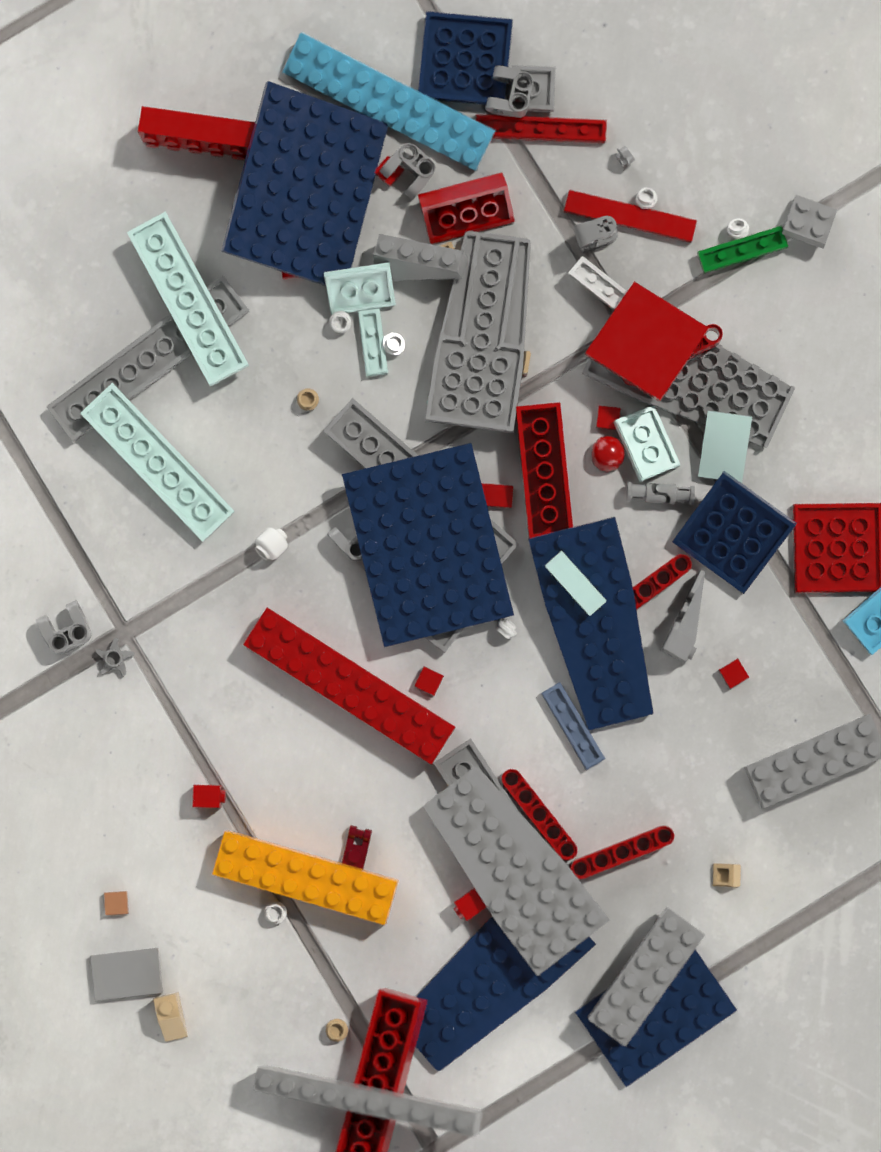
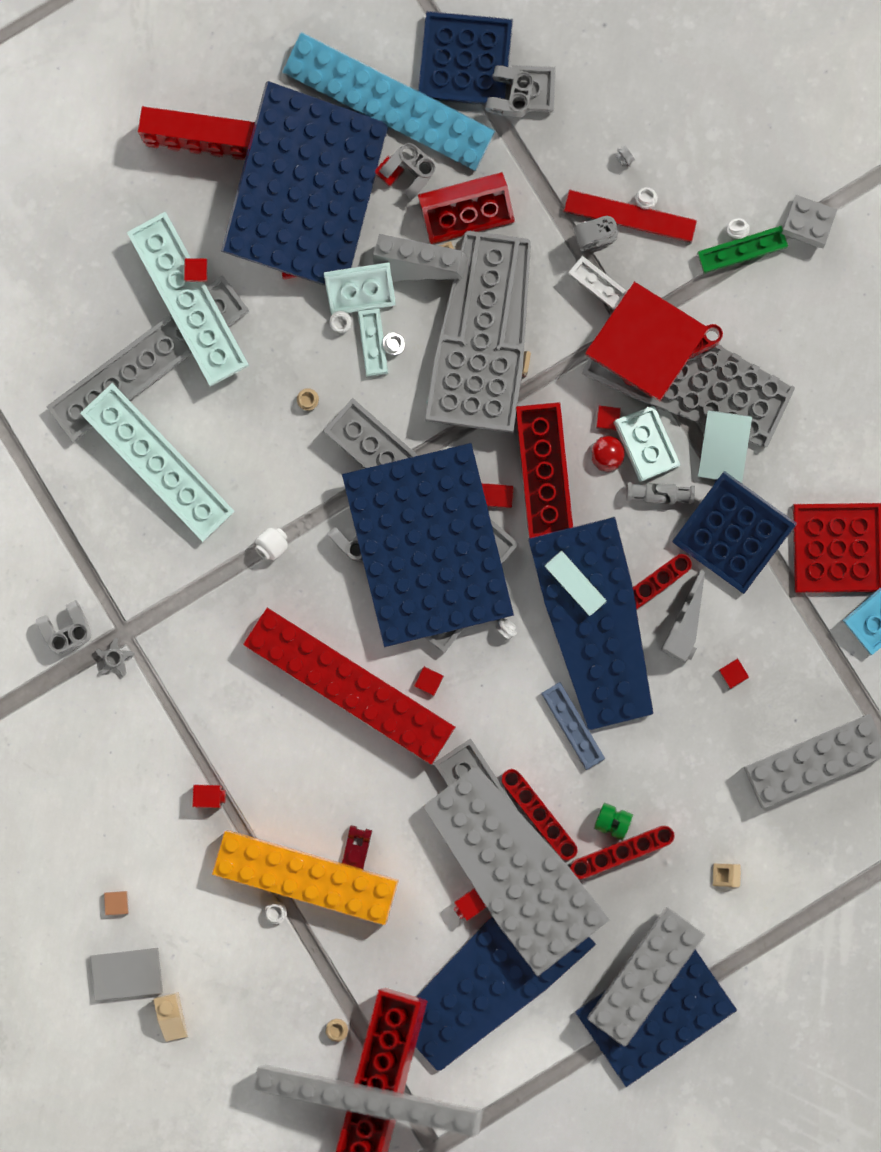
(195, 270): none -> red tile
(546, 128): red tile -> none
(606, 817): none -> green wheel

